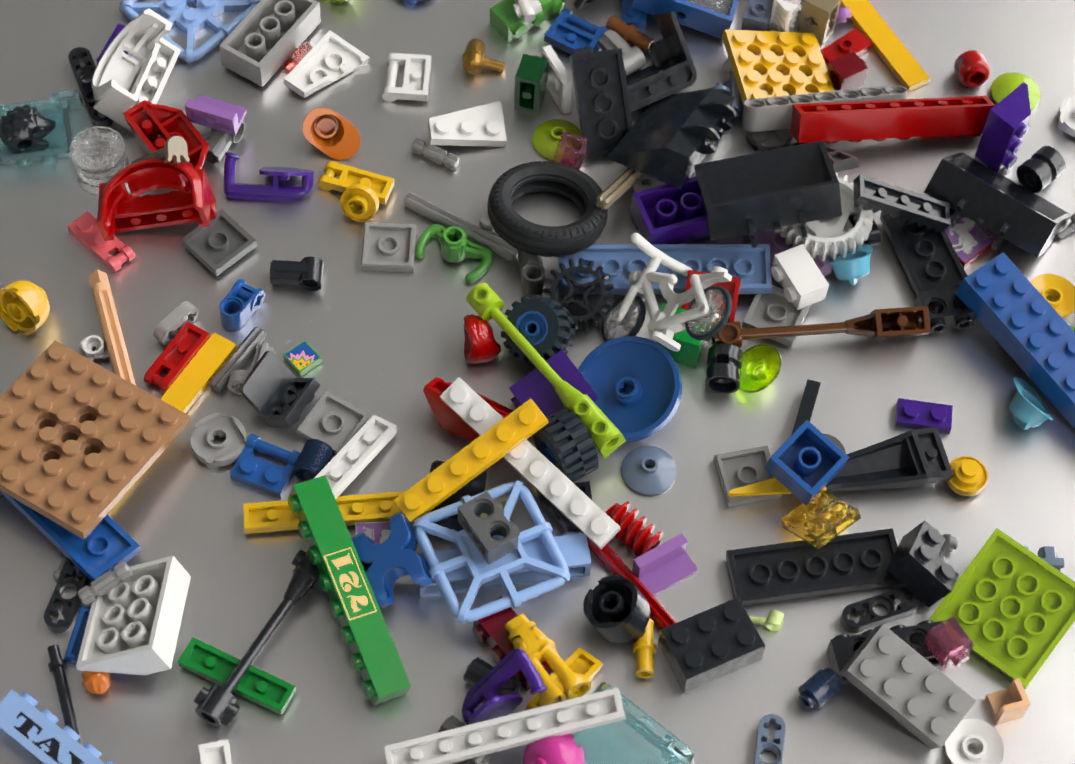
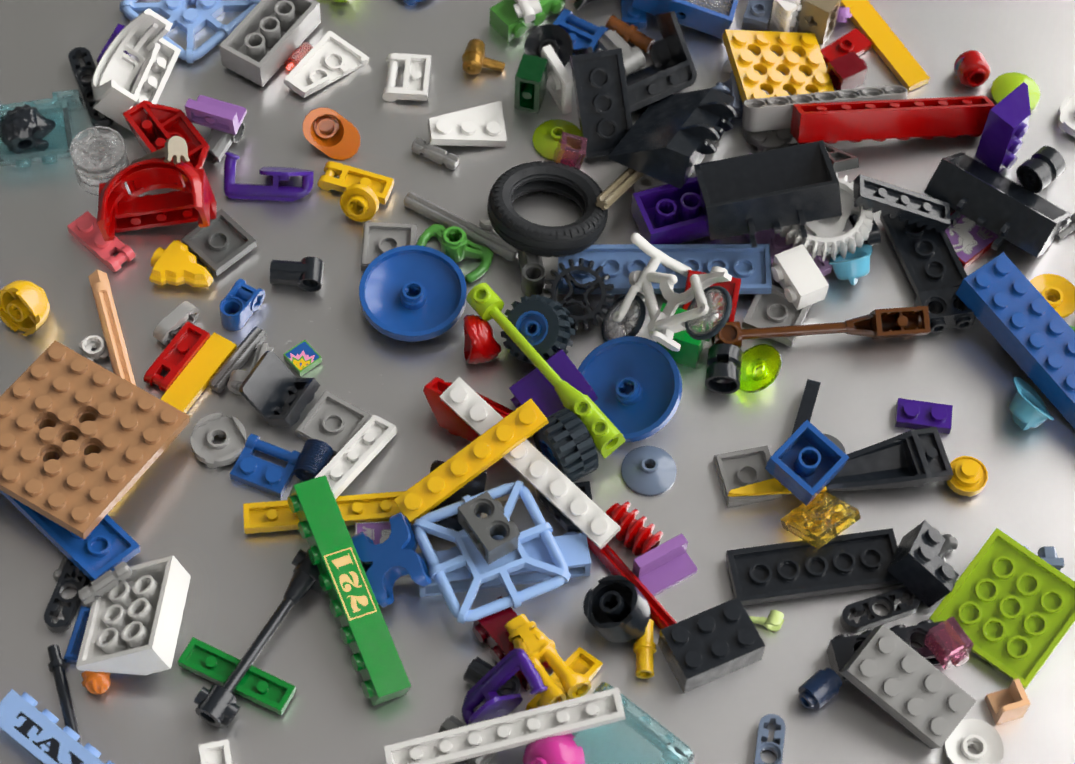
(178, 266): none -> yellow rock
(412, 293): none -> blue dish
(550, 35): none -> black dish

